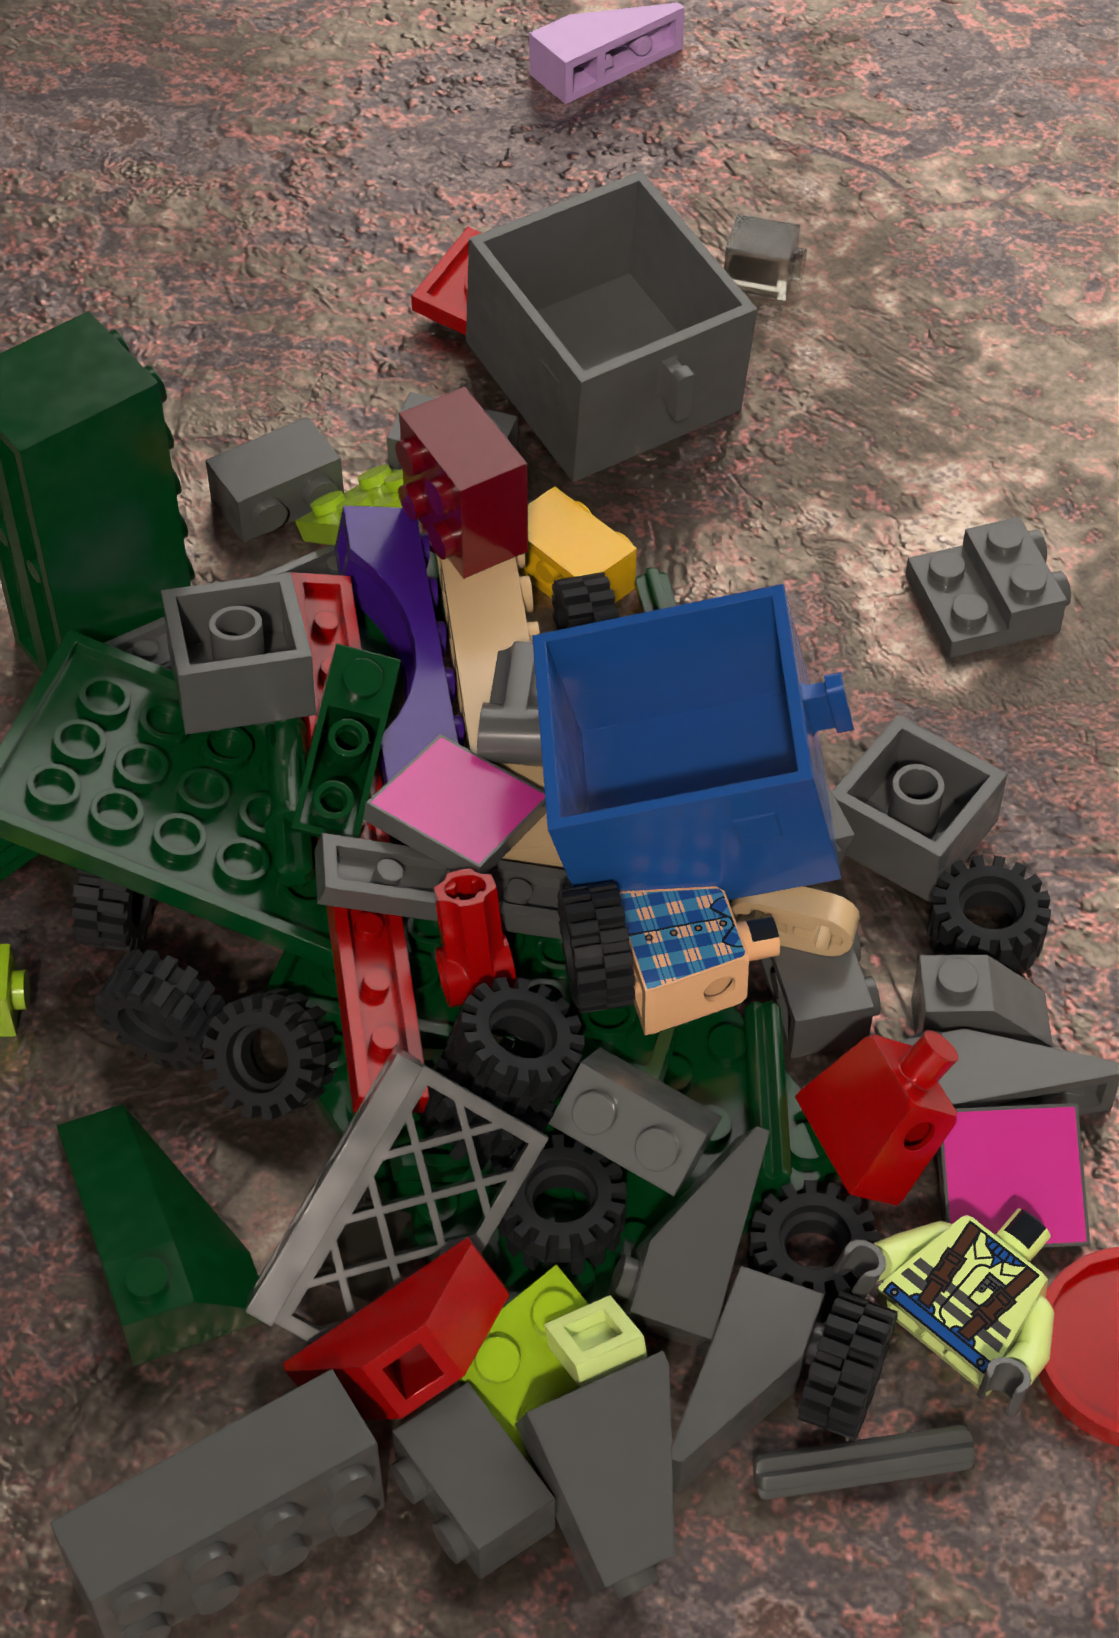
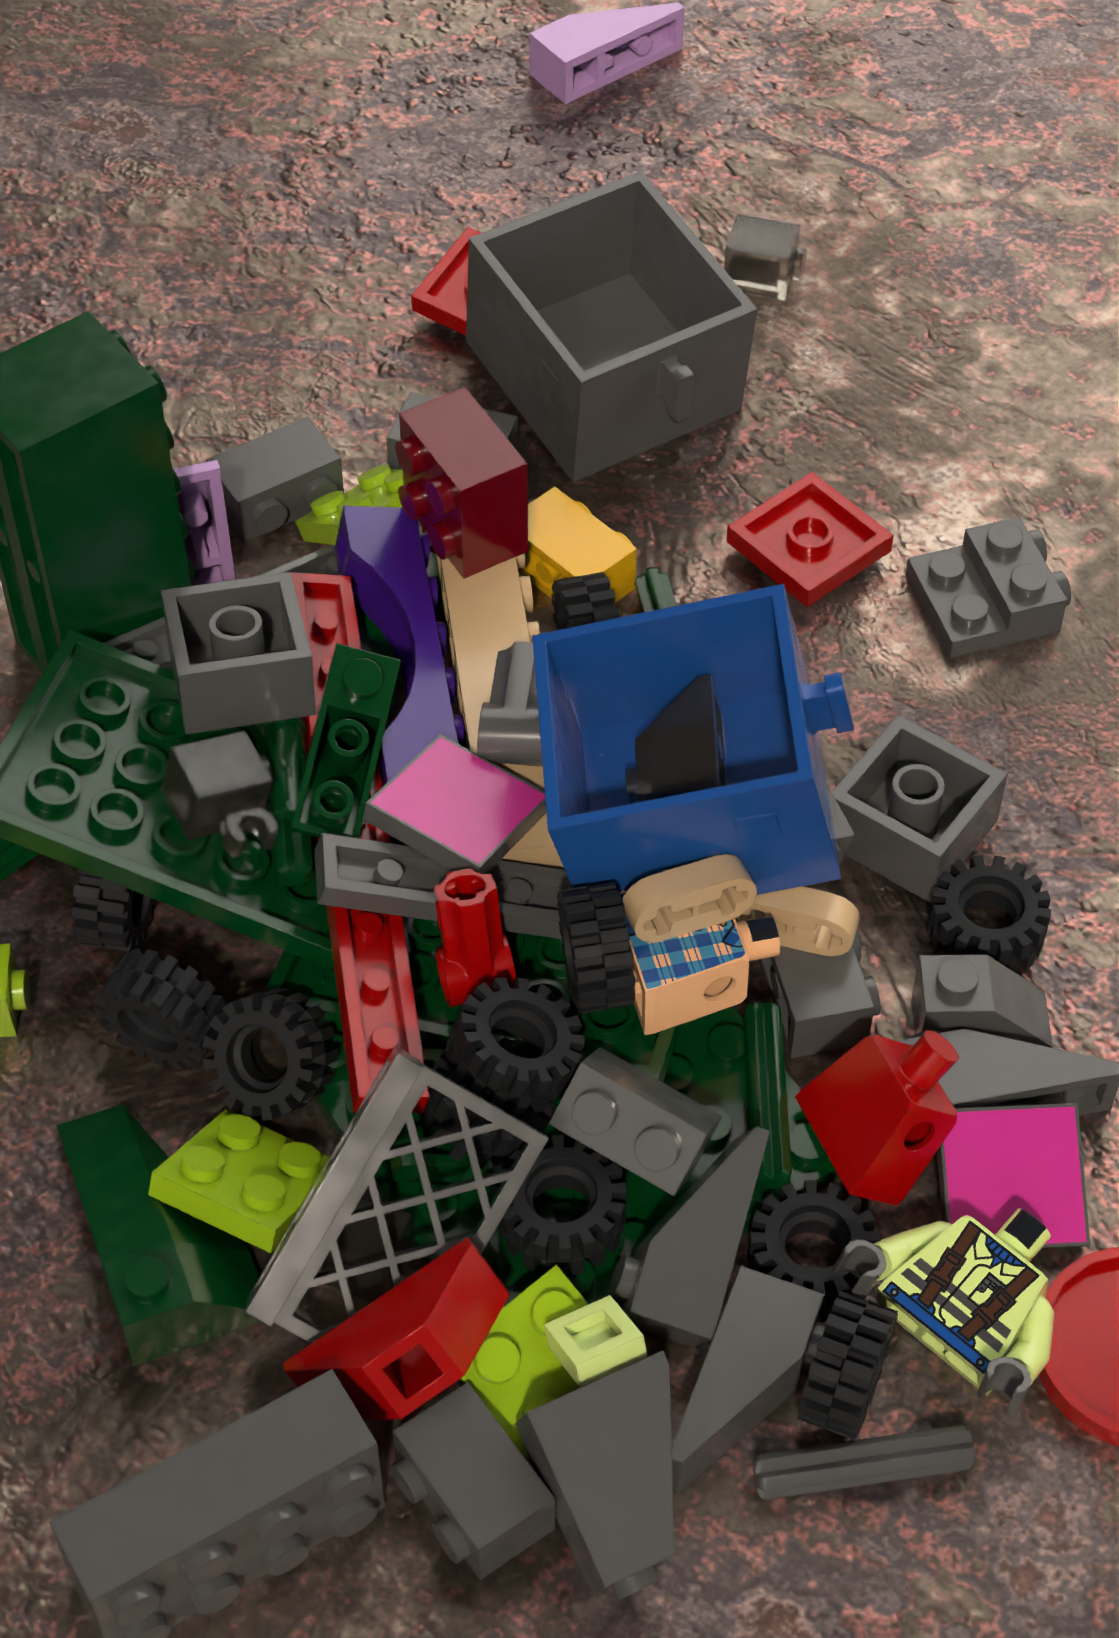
(207, 524): none -> lavender slope
(221, 789): none -> clear smoke brick
(239, 1178): none -> lime plate
(681, 747): none -> clear smoke slope
(689, 898): none -> tan beam
(809, 538): none -> red plate

